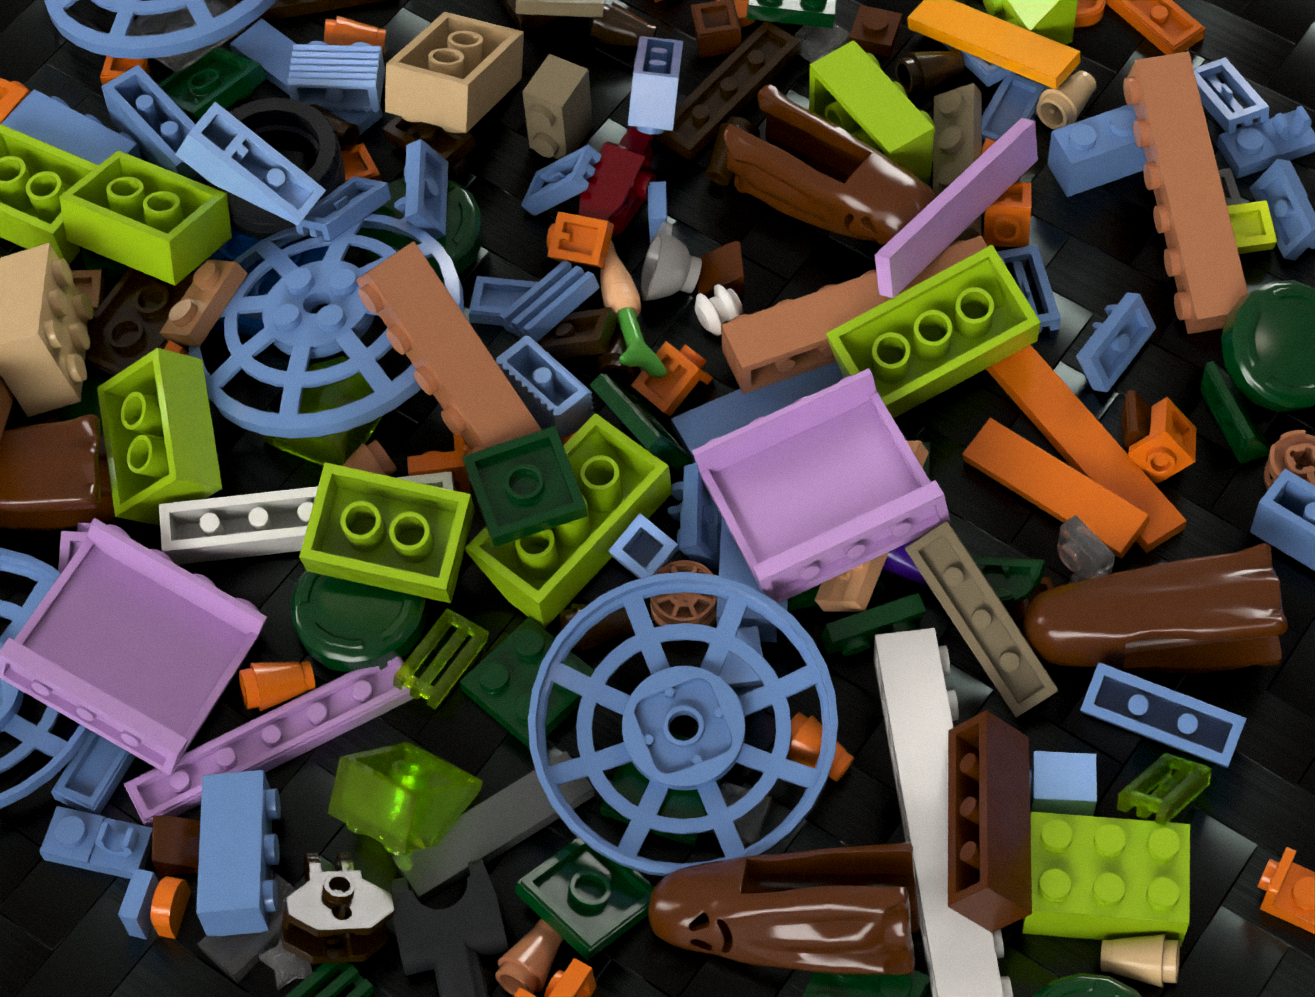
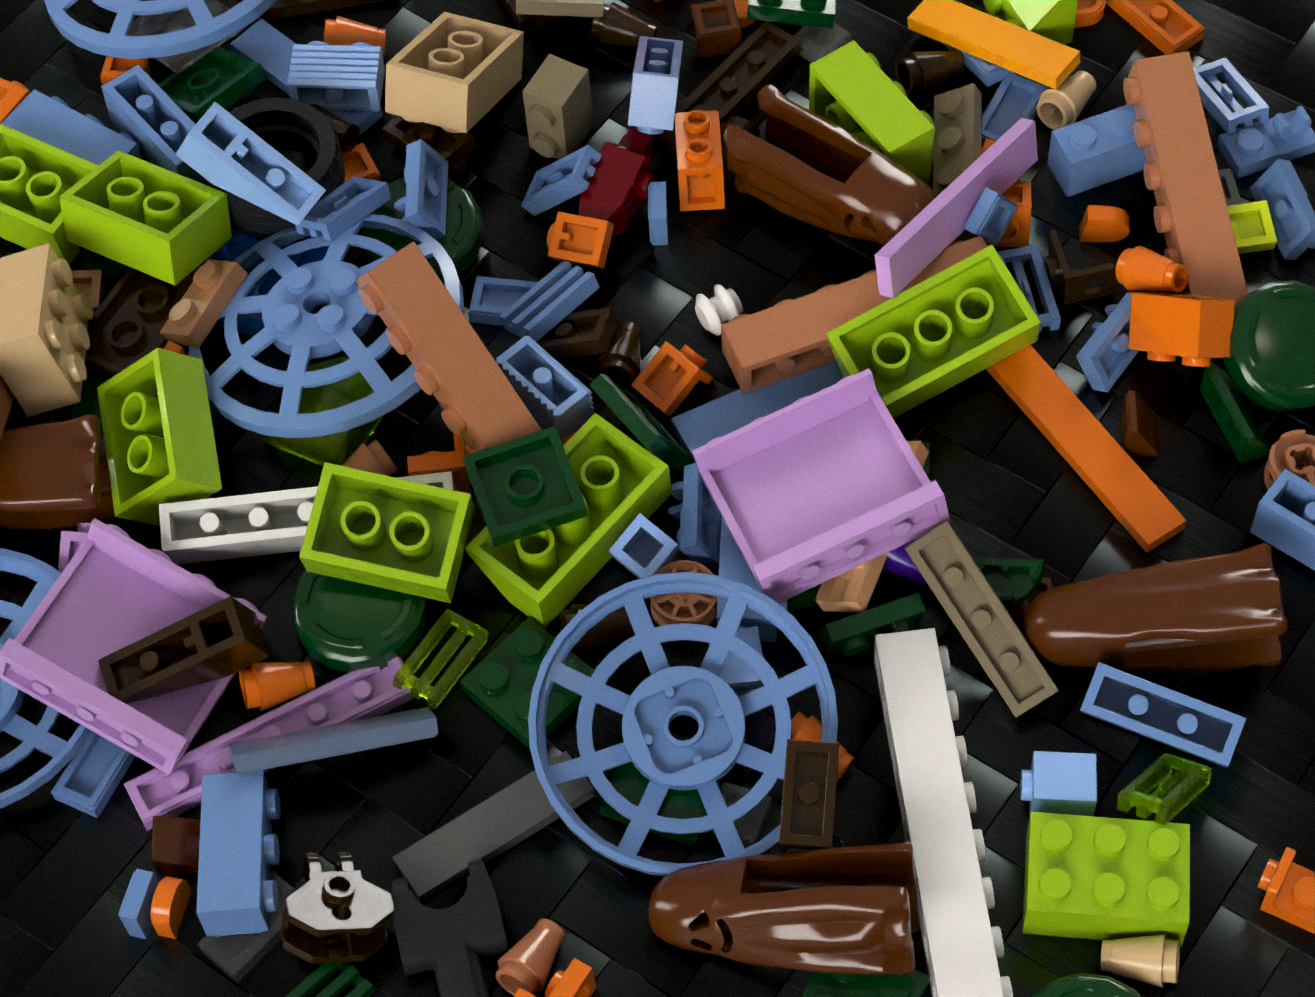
(96, 843): medium blue plate -> none
(186, 653): none -> dark brown slope
(286, 965): clear piece -> none
(333, 740): none -> sand blue tile
(401, 796): clear neon green slope -> none
(586, 897): dark green tile -> none
(623, 297): piece -> none
(668, 266): light grey piece -> none
(699, 160): none -> orange bracket
(722, 267): reddish brown slope -> none
(809, 795): none -> dark brown plate
(876, 30): reddish brown plate -> none
(989, 822): reddish brown brick -> none
(990, 216): none -> medium blue tile
(1055, 486): orange tile -> none
(1071, 282): none -> dark brown bracket
(1083, 551): clear bracket -> none
(1104, 224): none -> orange tile
(1148, 271): none -> orange cone
(1169, 443): orange bracket -> none
(1181, 326): none -> orange brick

